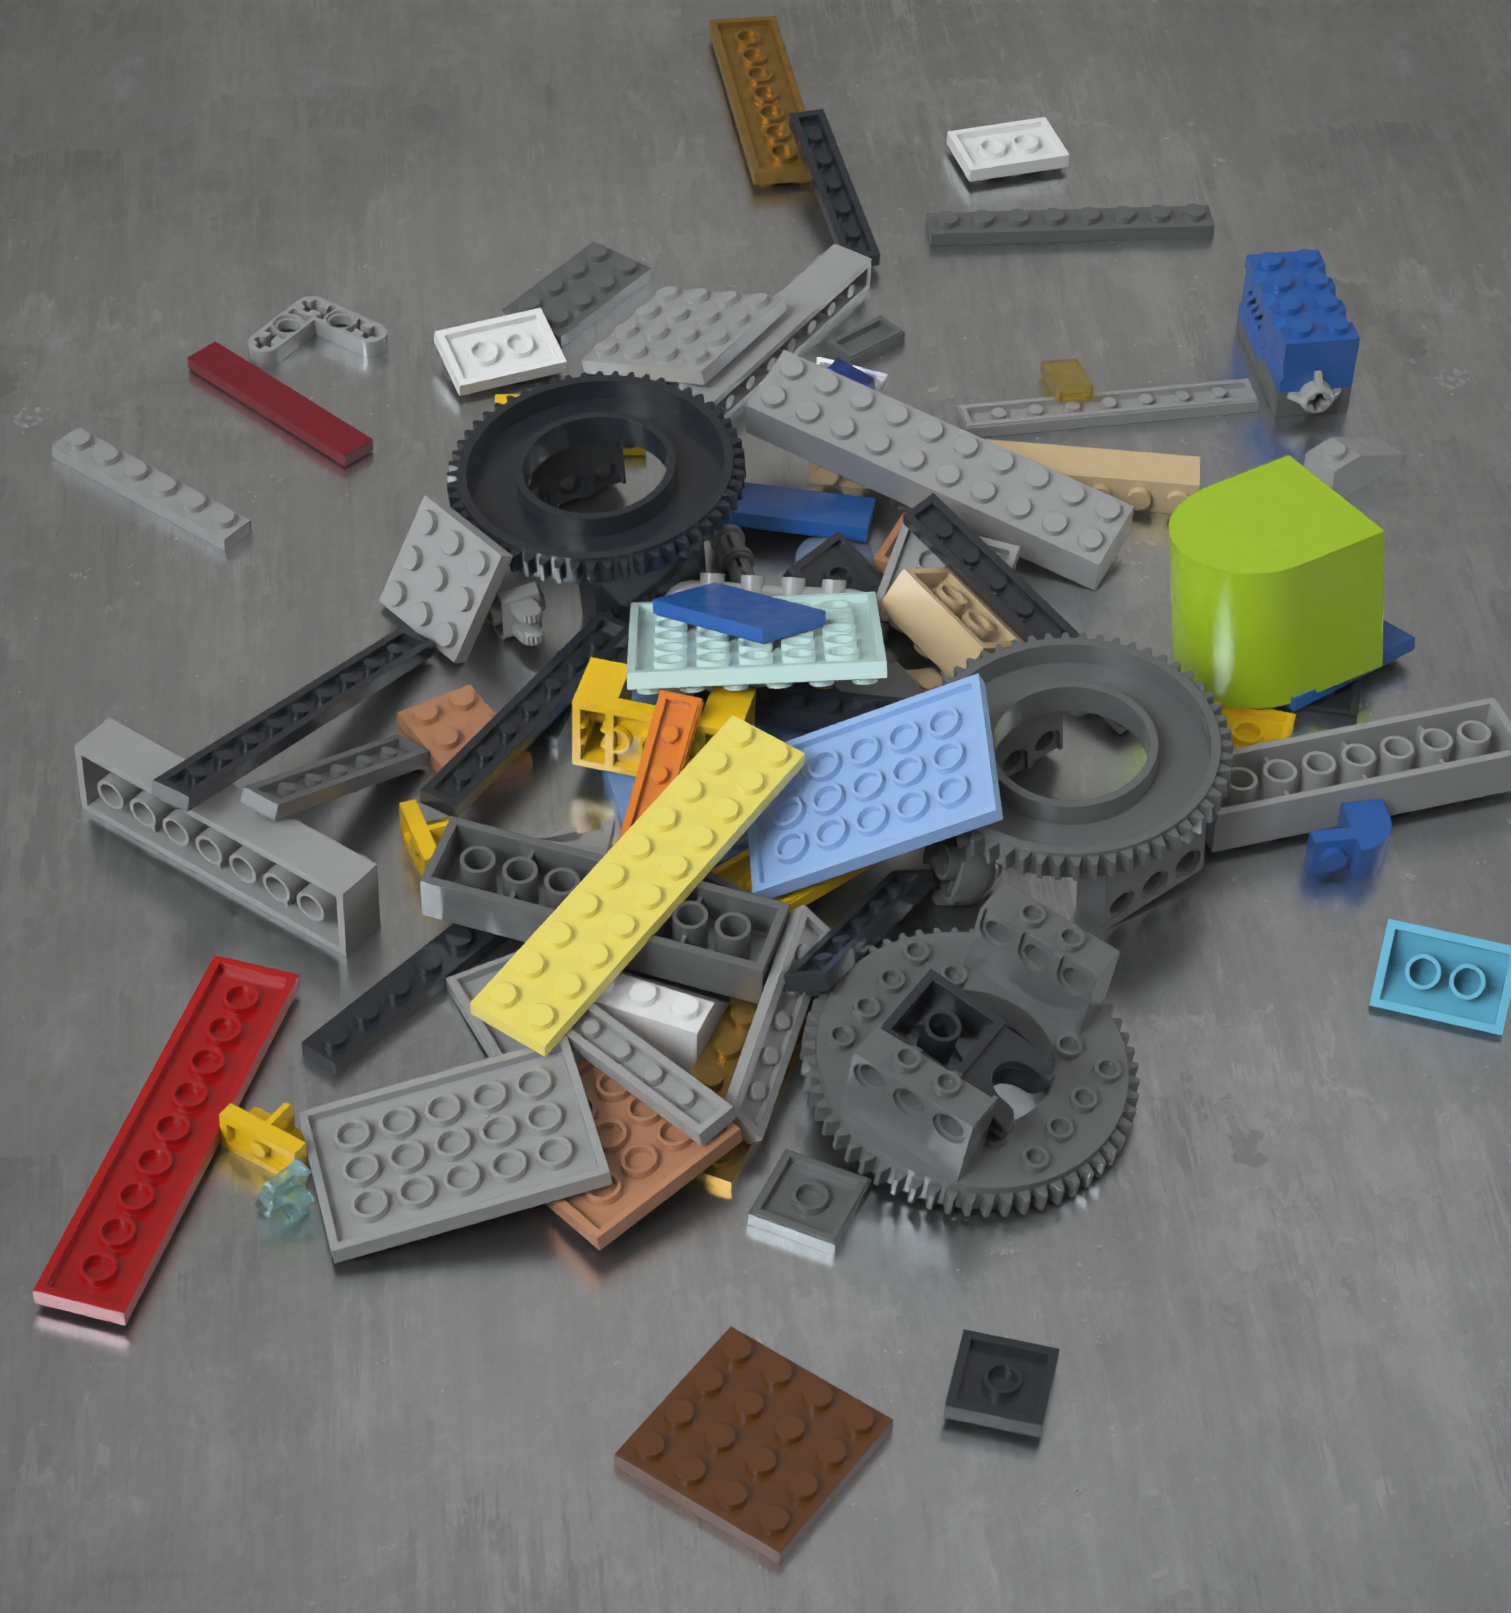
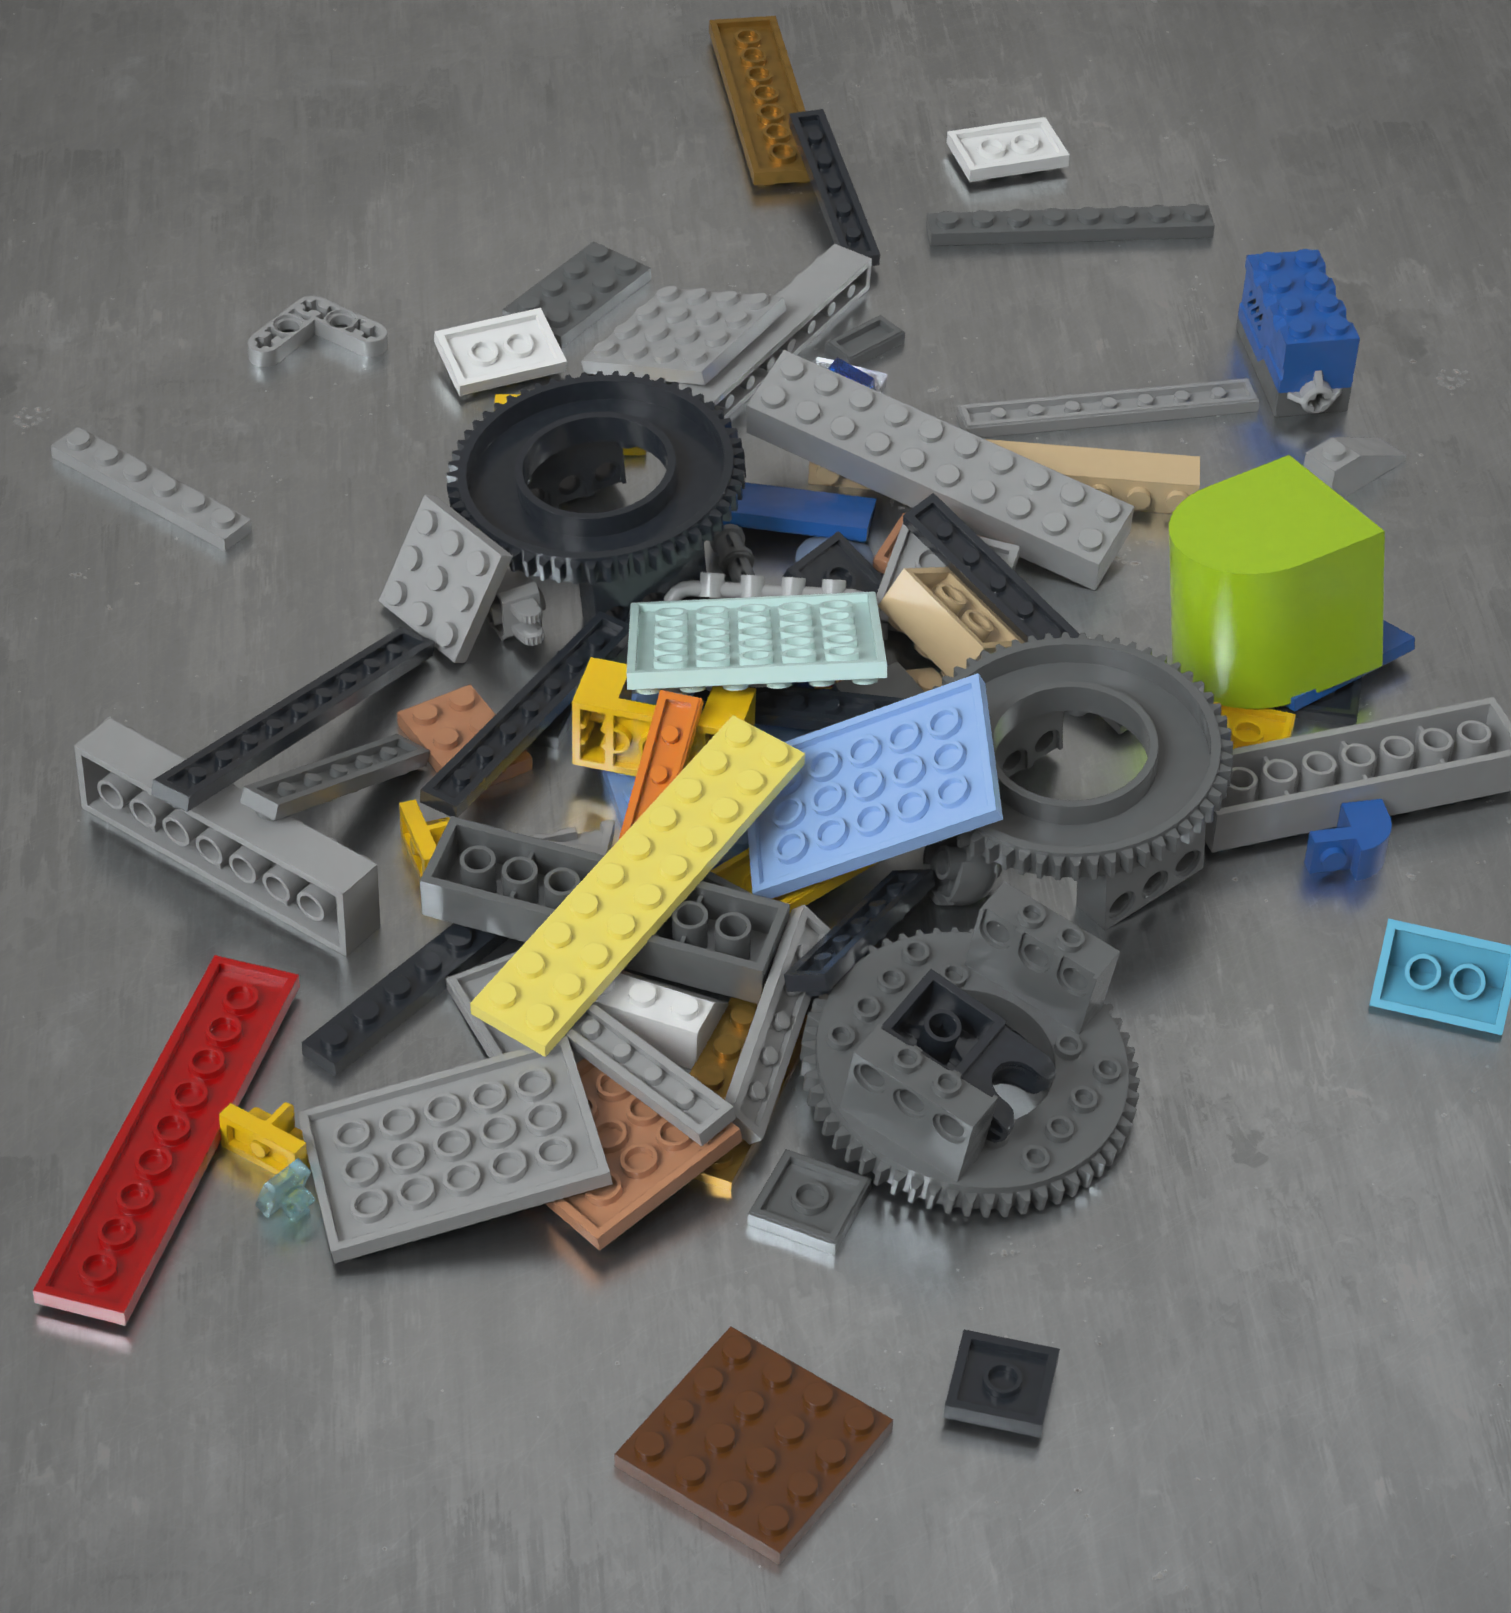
(280, 404): dark red tile -> none
(739, 612): blue tile -> none
(1067, 380): clear yellow tile -> none

